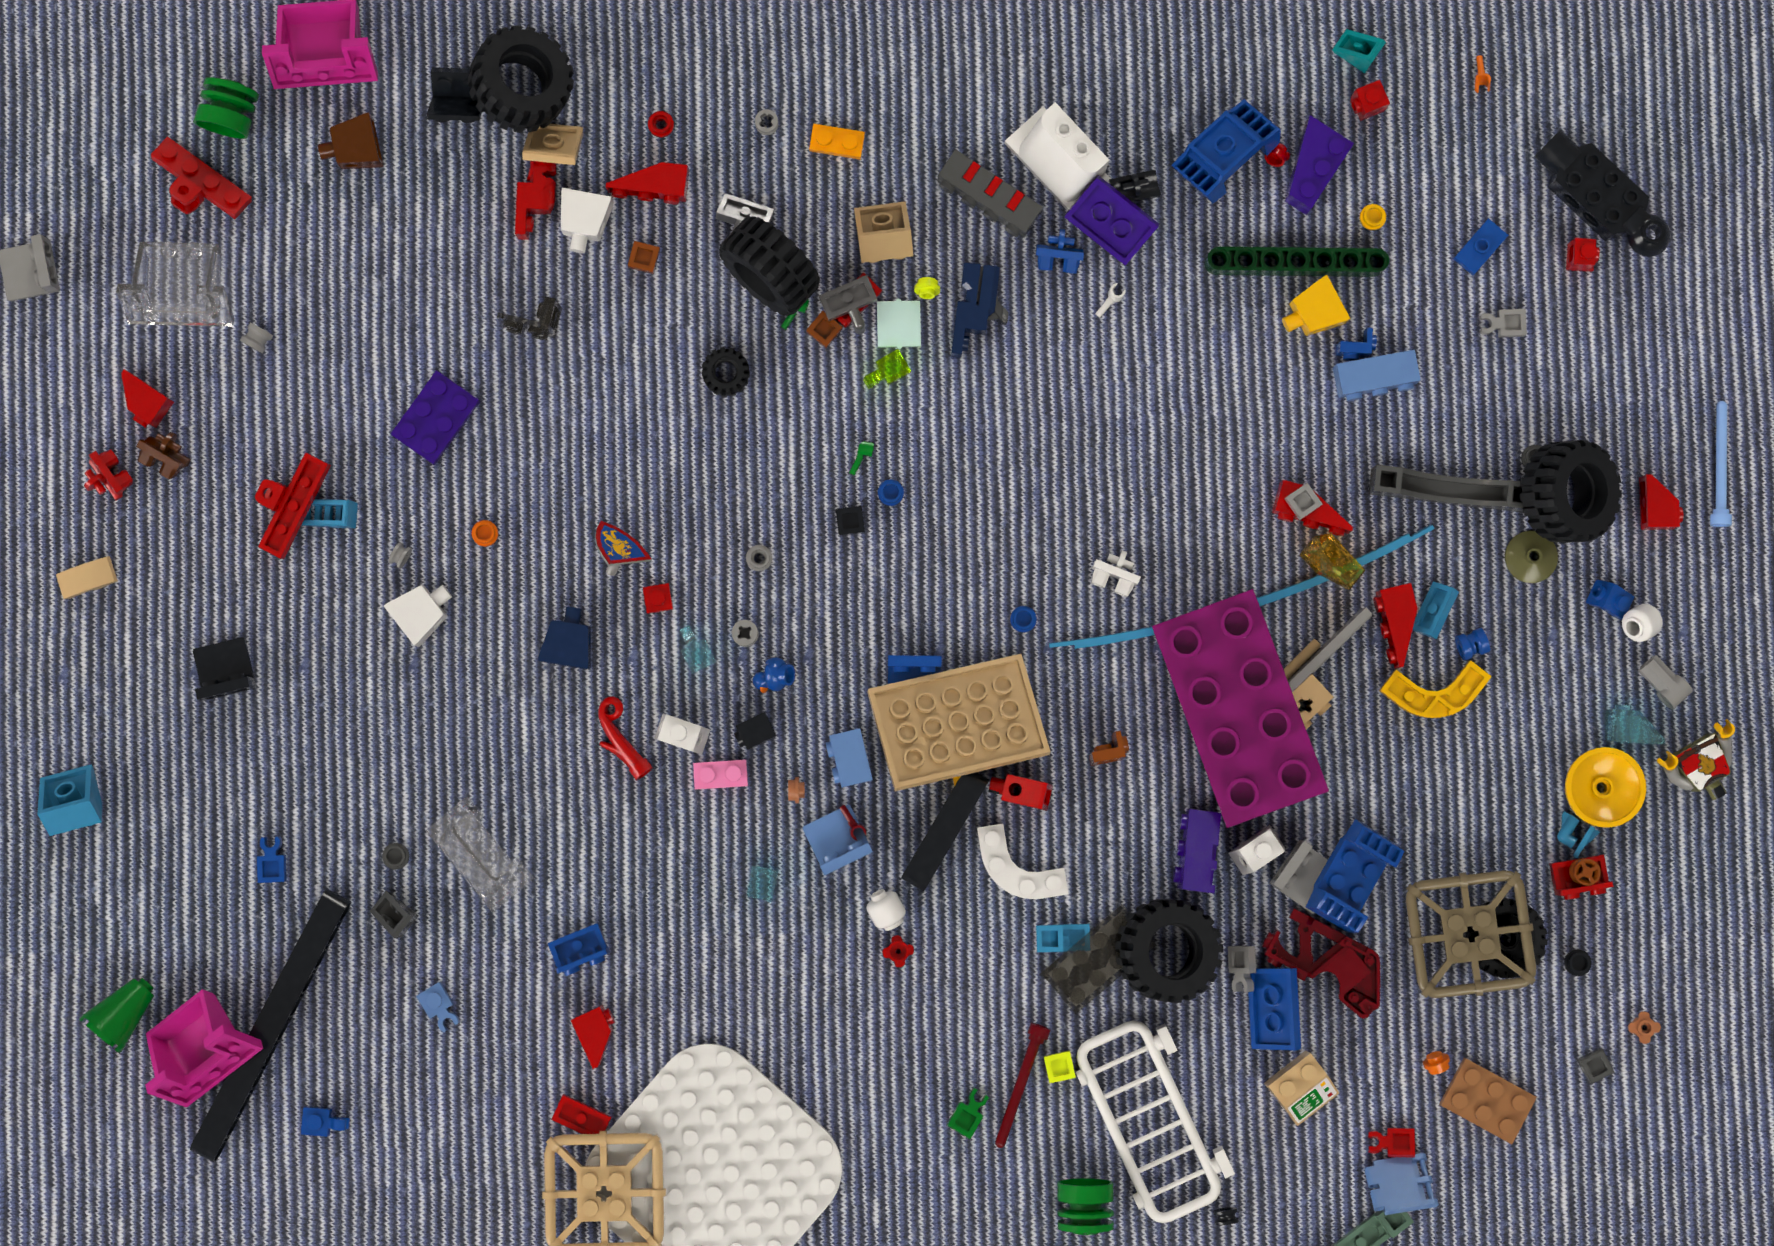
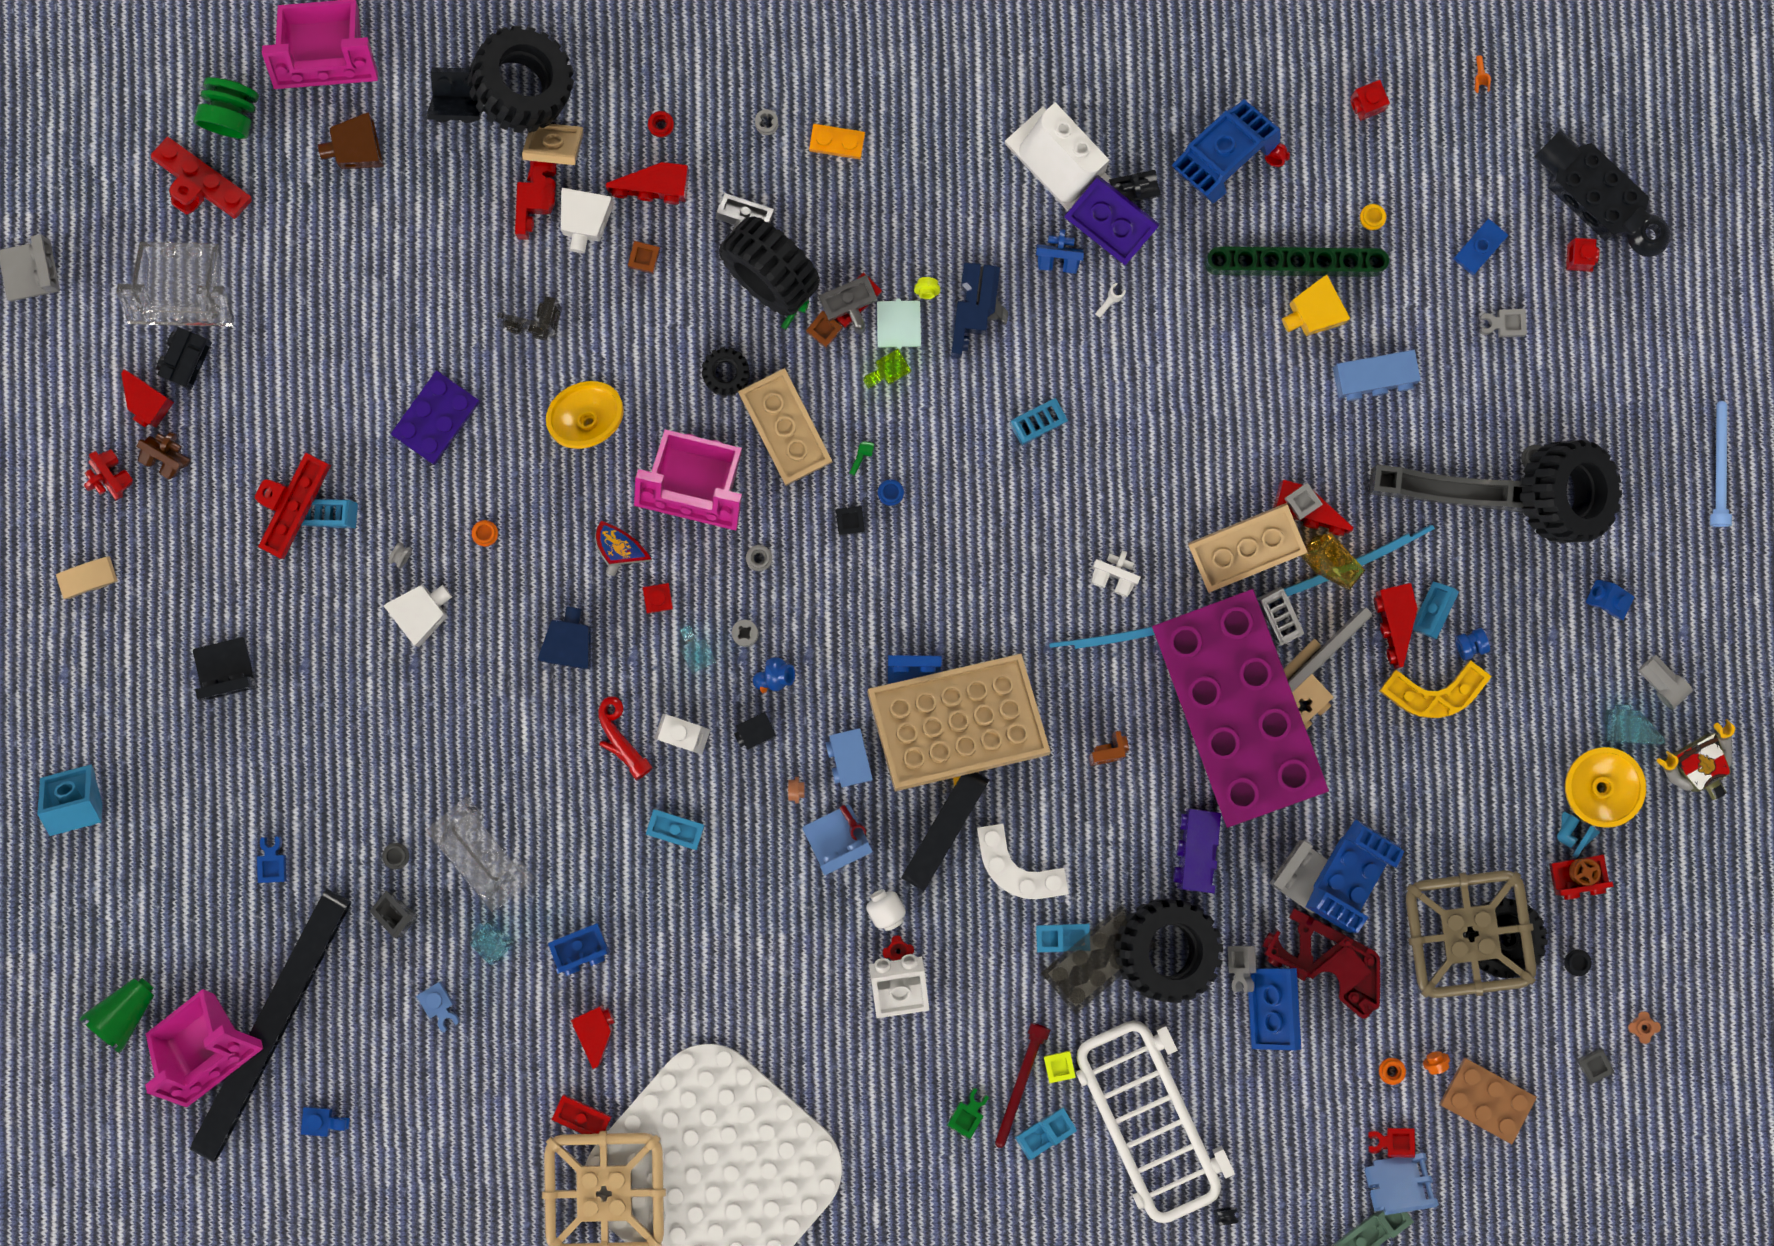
(183, 358): none -> black brick
(256, 338): light grey wheel -> none
(490, 942): none -> clear light blue slope
(584, 414): none -> yellow dish
(675, 829): none -> dark azure plate
(692, 480): none -> dark pink windscreen
(720, 774): bright pink plate -> none
(762, 883): clear light blue panel -> none
(785, 427): none -> tan plate
(883, 232): tan slope -> none
(899, 986): none -> white plate
(989, 193): dark grey brick -> none
(1019, 431): none -> dark azure slope
(1023, 619): blue plate -> none
(1033, 794): red torso -> none
(1045, 1133): none -> dark azure slope
(1085, 1209): green wheel -> none
(1247, 547): none -> tan plate
(1257, 851): white torso -> none
(1279, 593): none -> light grey slope
(1302, 1087): tan slope -> none
(1316, 162): dark purple wedge -> none
(1353, 350): blue bracket -> none
(1358, 49): teal slope -> none
(1400, 1071): none -> orange plate
(1519, 562): olive dish -> none
(1642, 622): white head -> none
(1658, 505): red slope -> none

